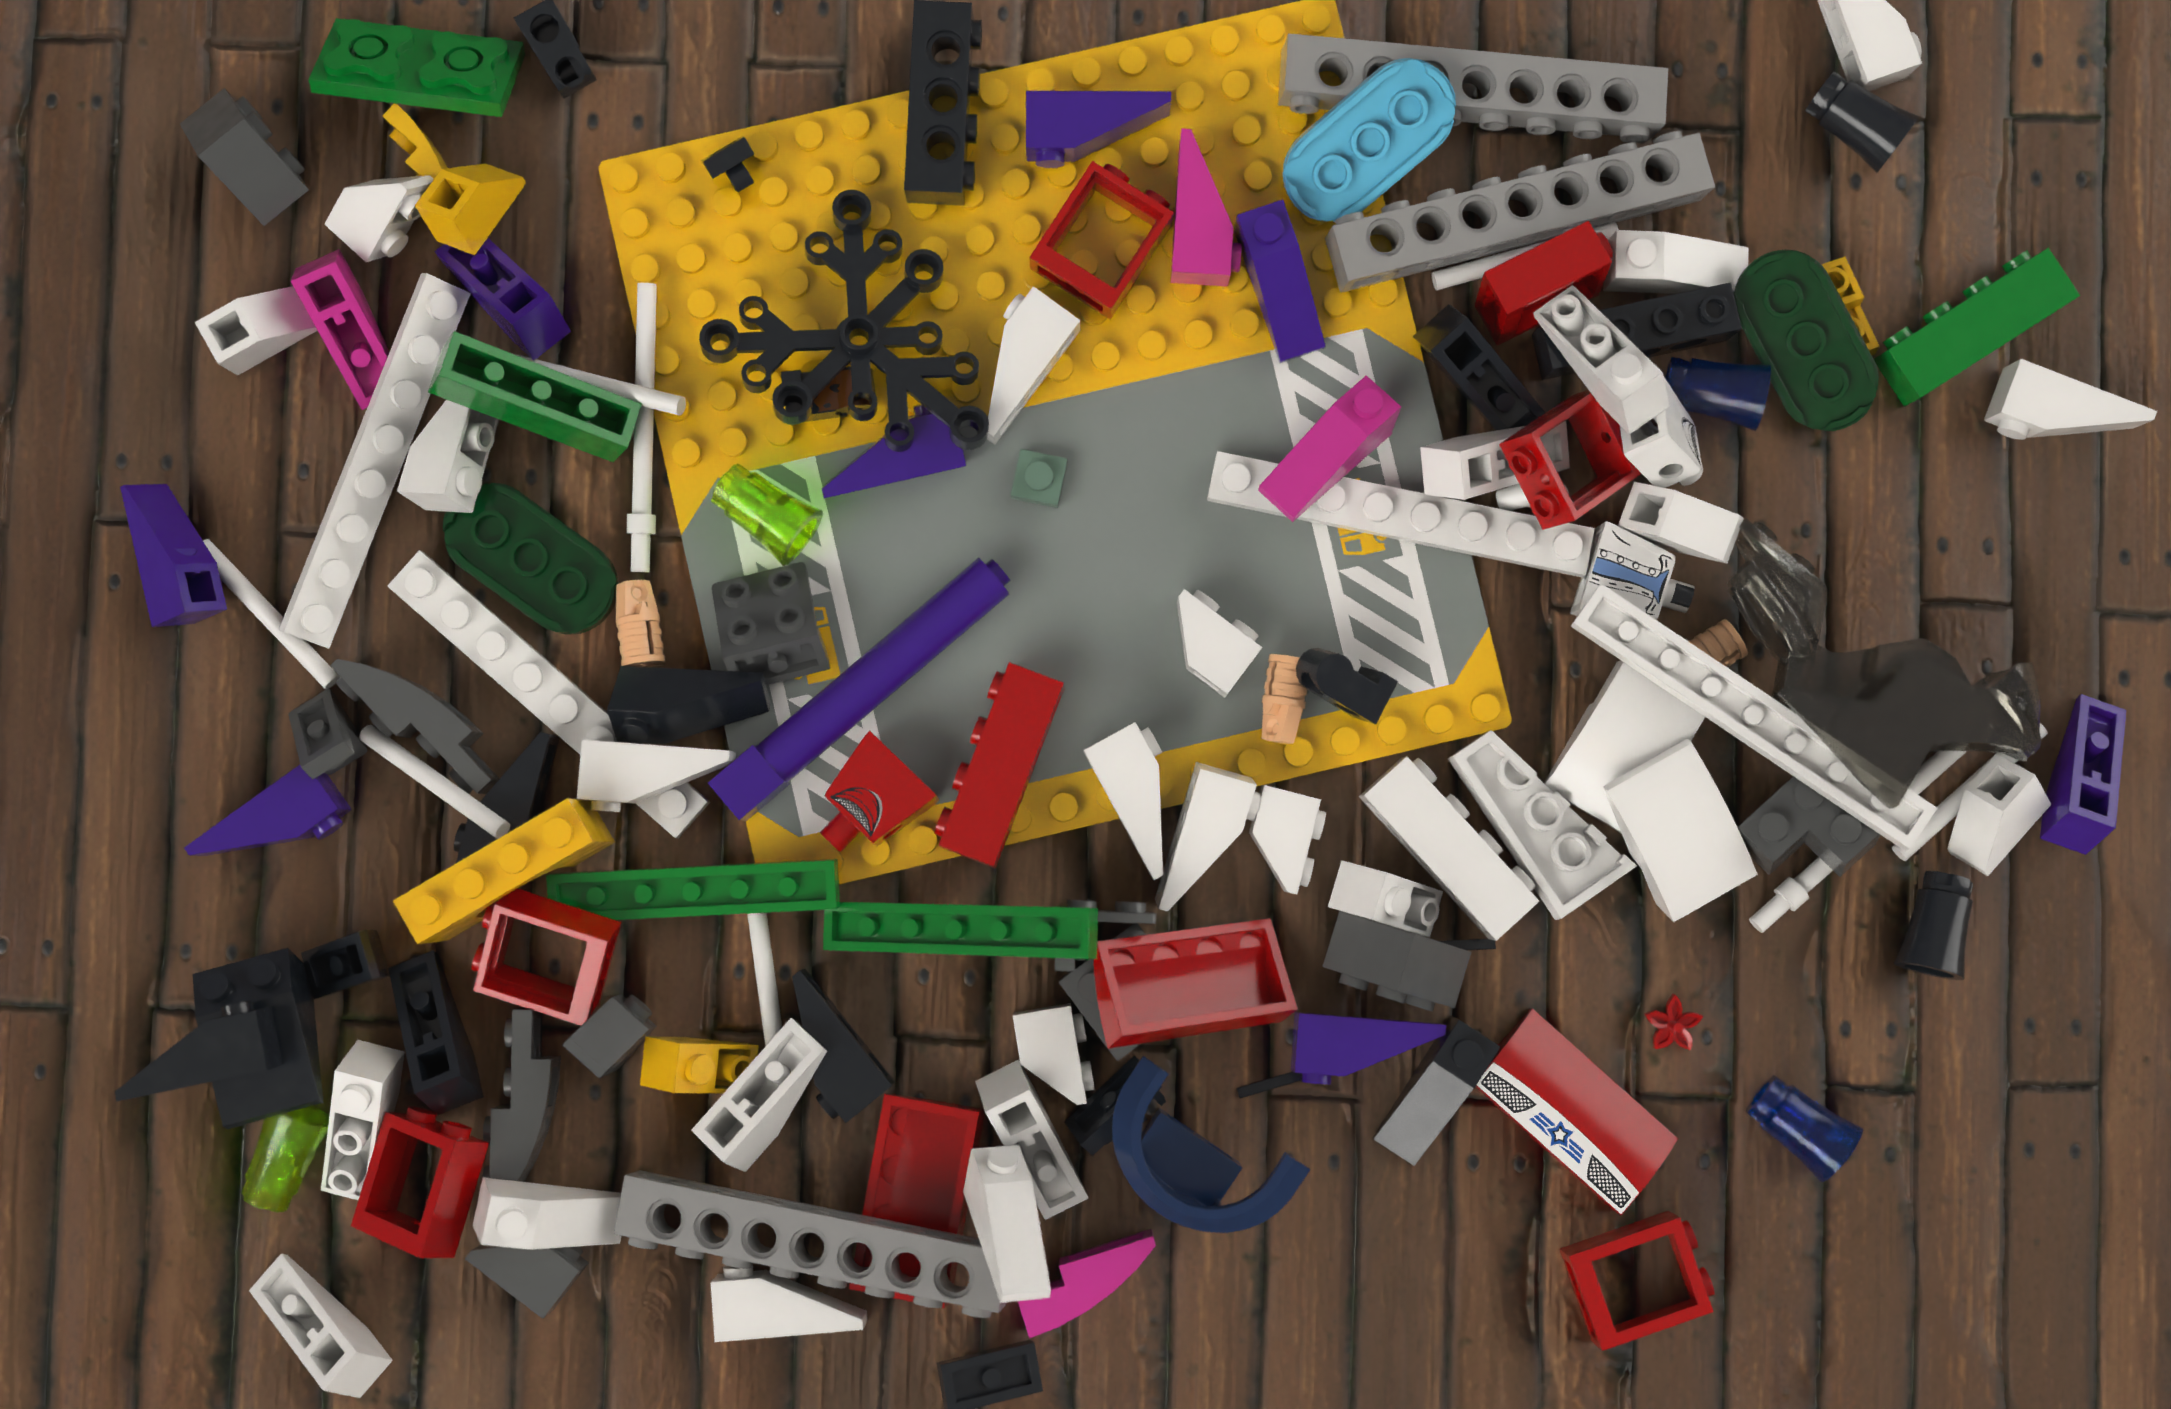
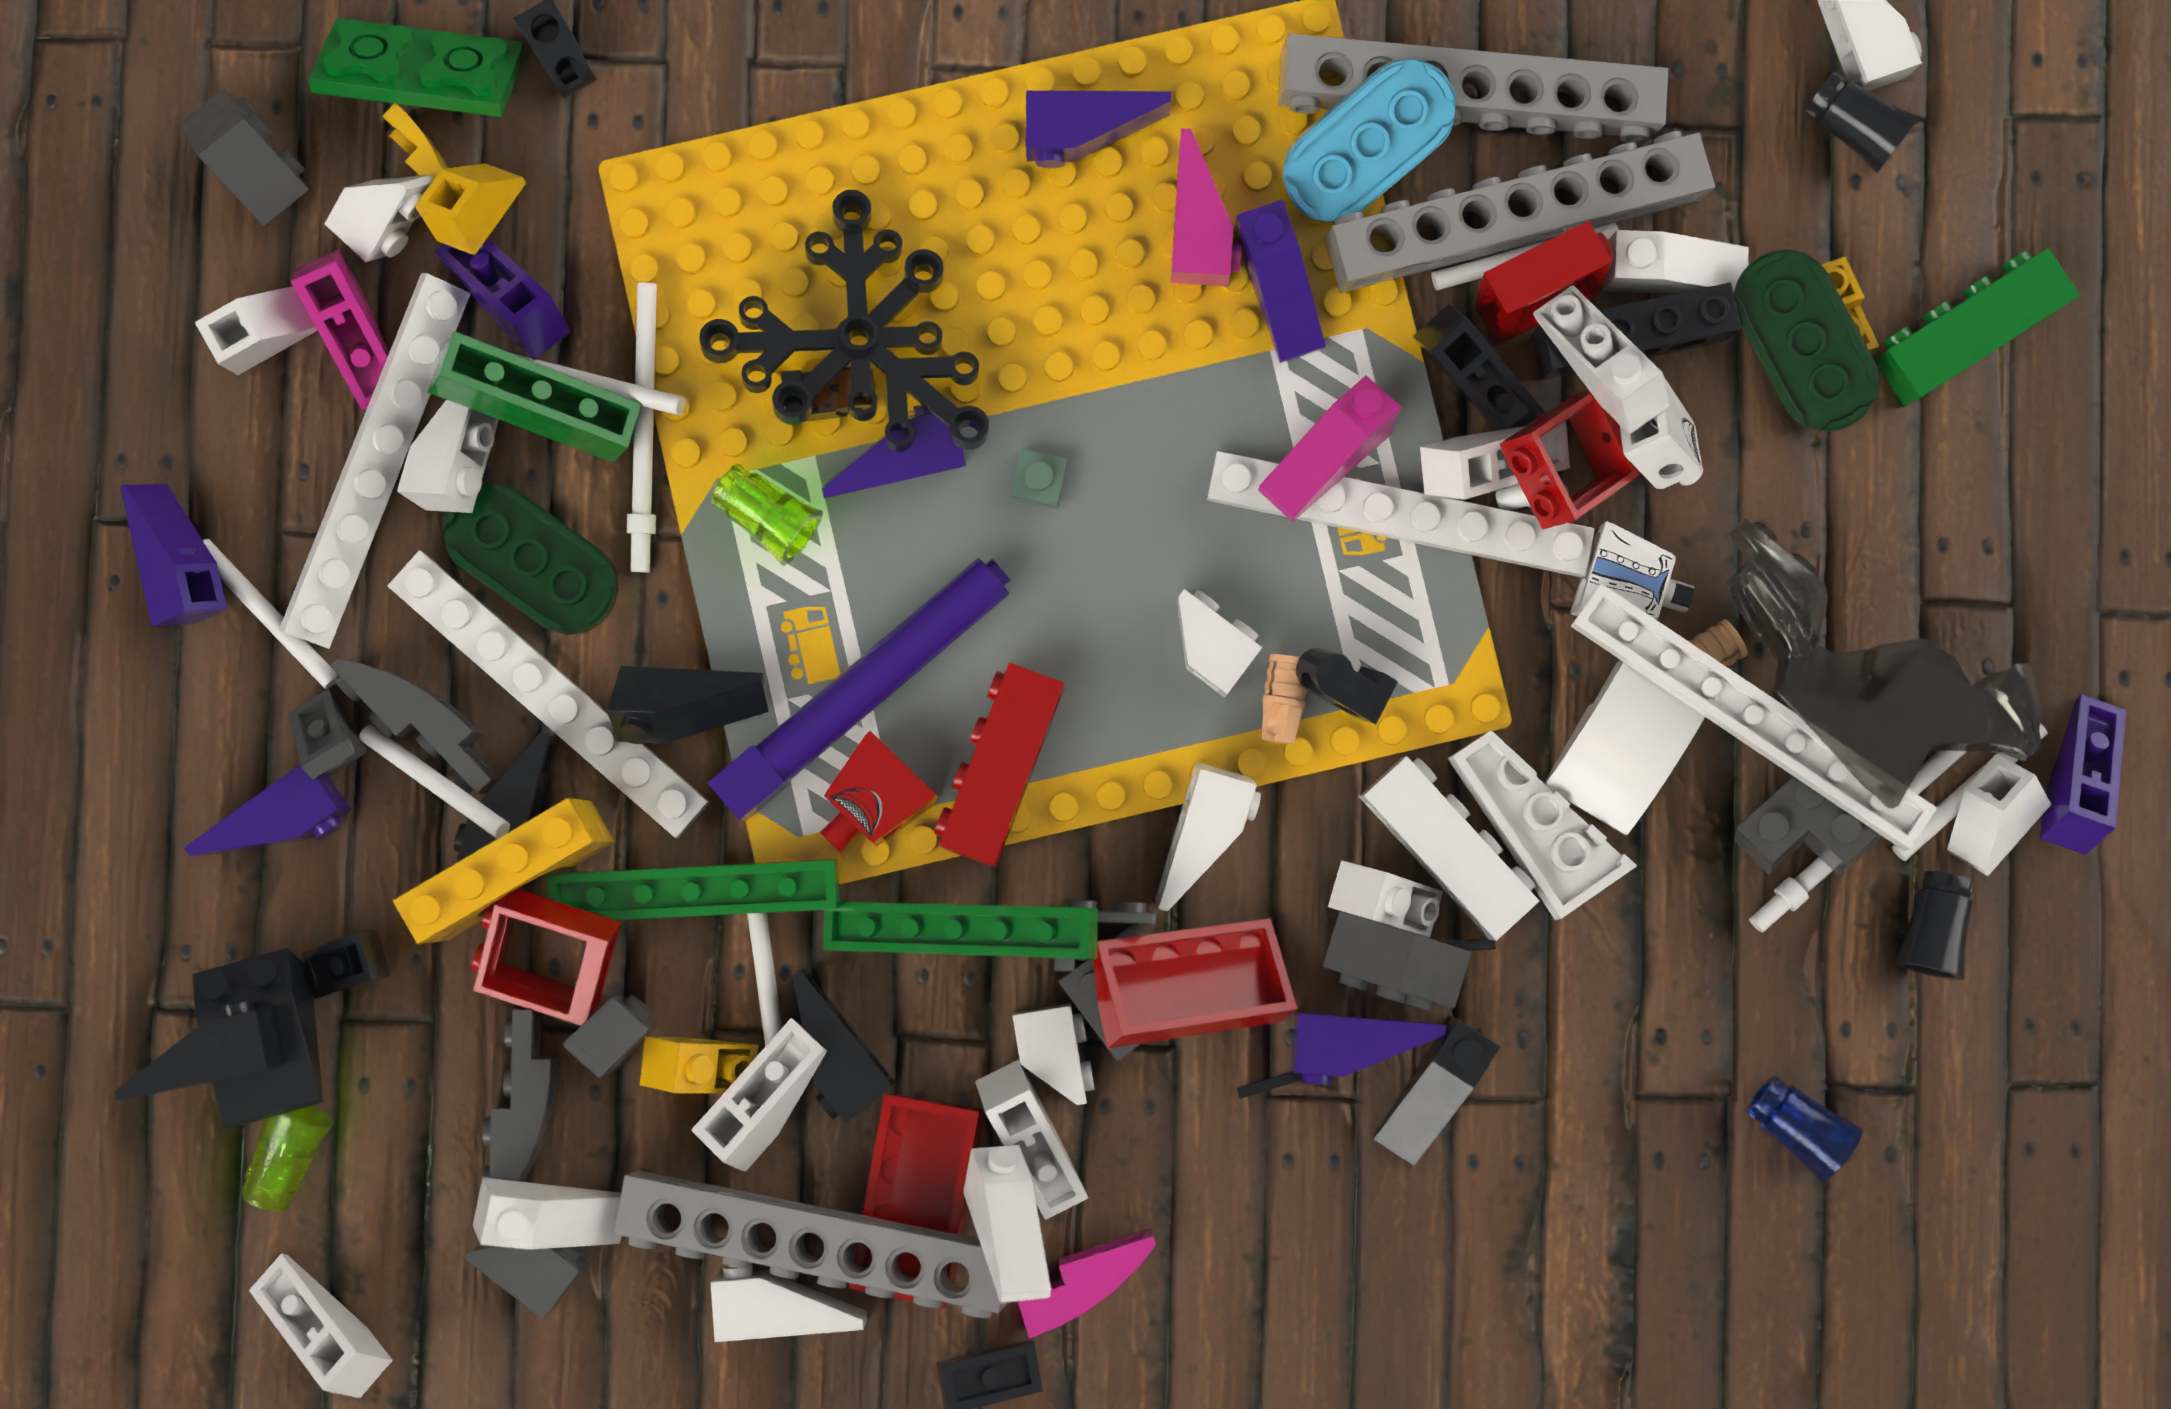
(362, 1092): white slope -> none
(434, 1035): black slope -> none
(450, 1193): red window -> none
(634, 772): white slope -> none
(638, 624): light nougat hinge -> none
(730, 160): black tile -> none
(770, 624): dark grey bracket -> none
(936, 28): black brick -> none
(1030, 347): white slope -> none
(1074, 279): red window -> none
(1093, 1121): black plate -> none
(1132, 782): white slope -> none
(1184, 1172): dark blue piece -> none
(1284, 834): white slope -> none
(1576, 1112): slope -> none
(1578, 1263): red window -> none
(1673, 1024): red plant -> none
(1679, 830): white slope -> none
(1680, 522): white slope -> none
(1721, 389): clear blue plant -> none
(2046, 403): white slope -> none

